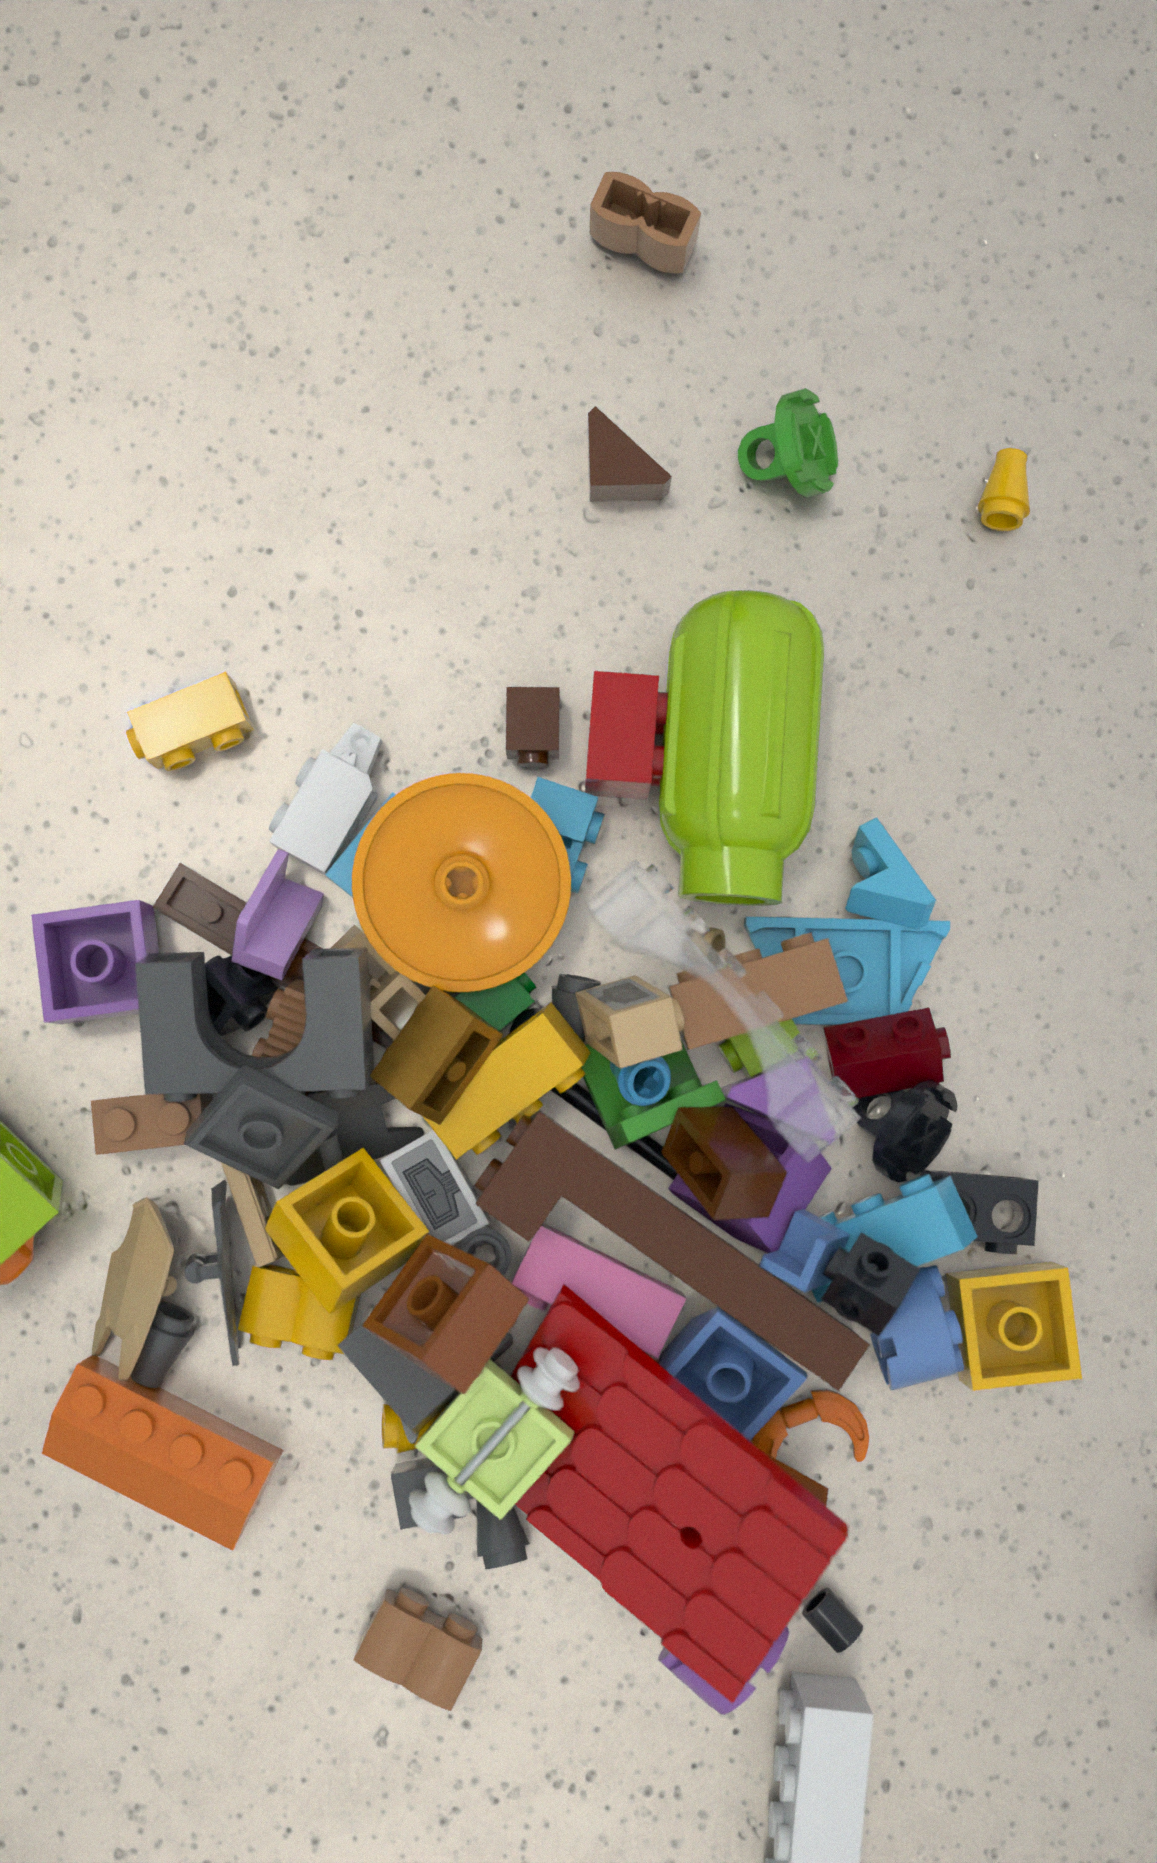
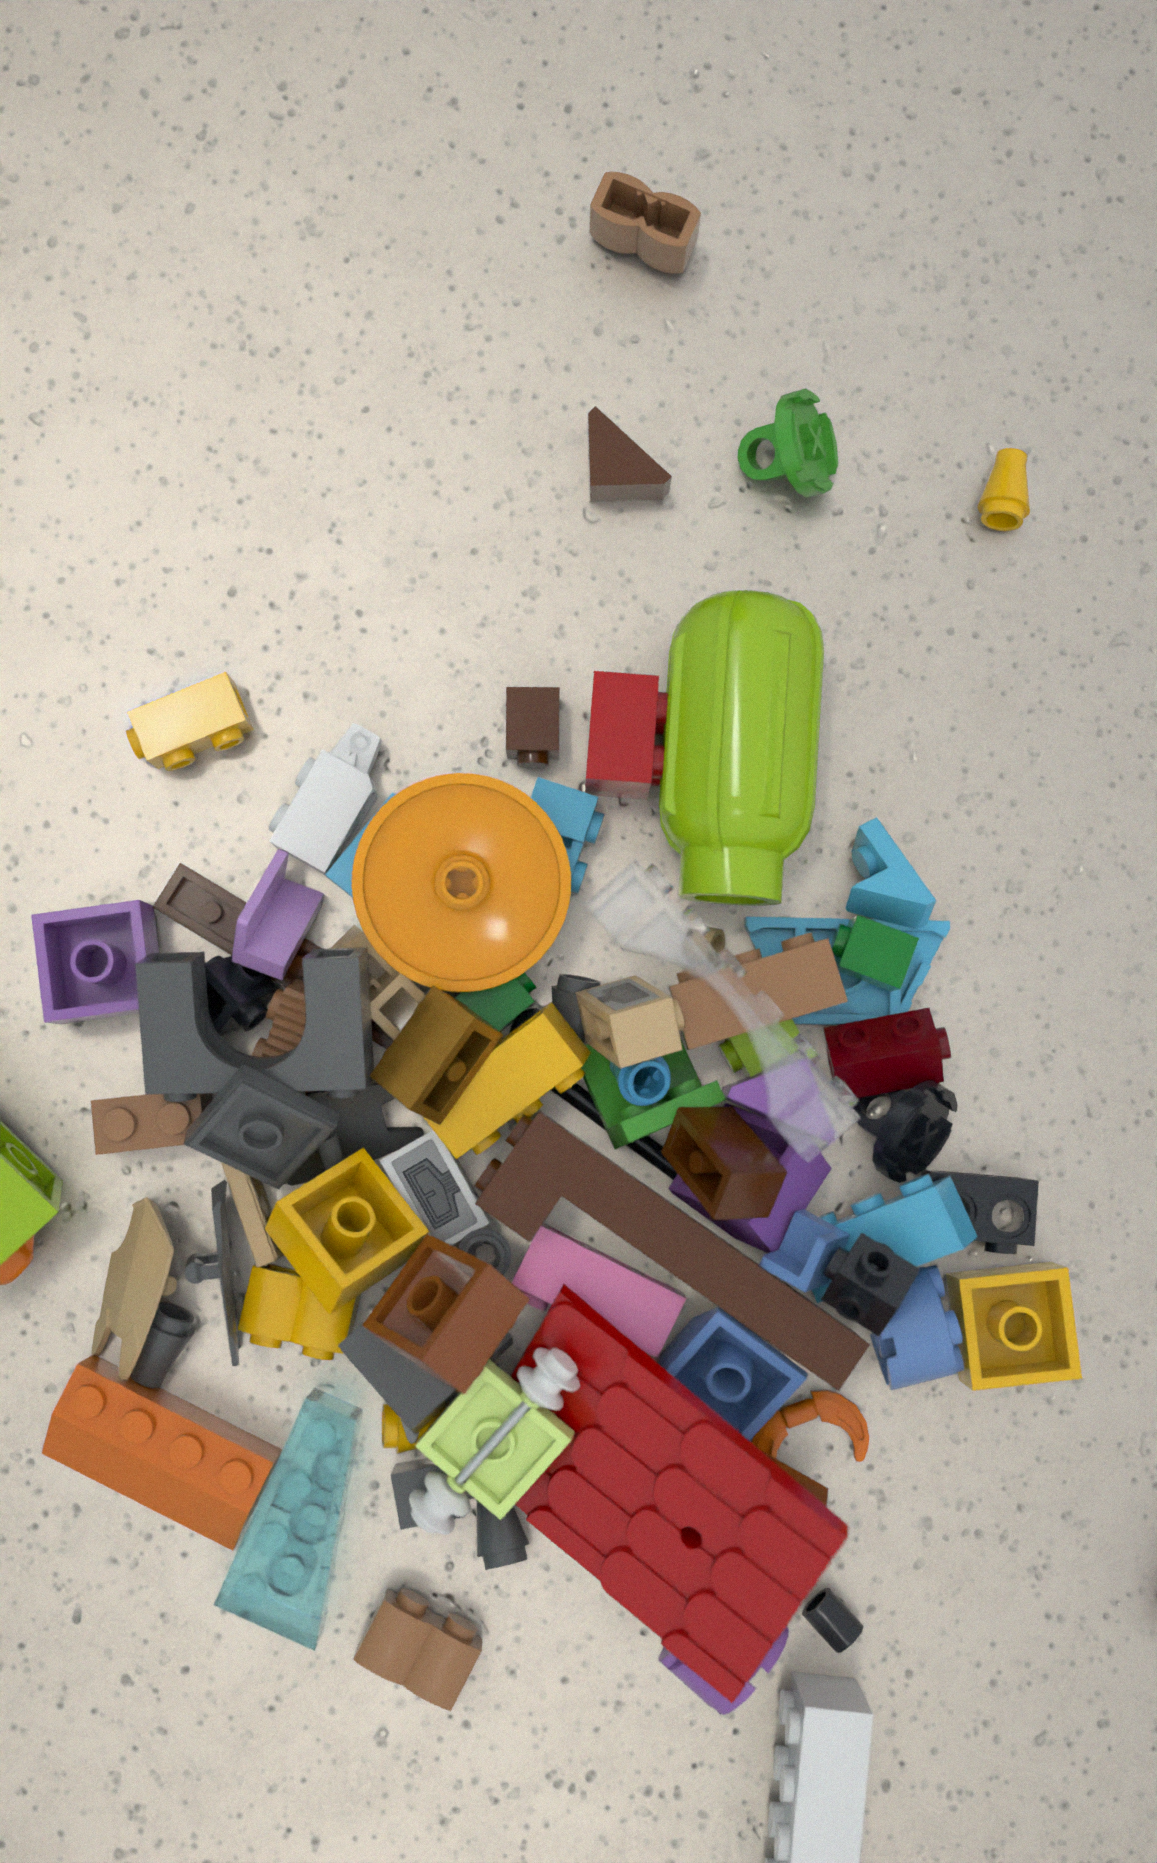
(292, 1541): none -> clear light blue wedge
(873, 952): none -> green brick

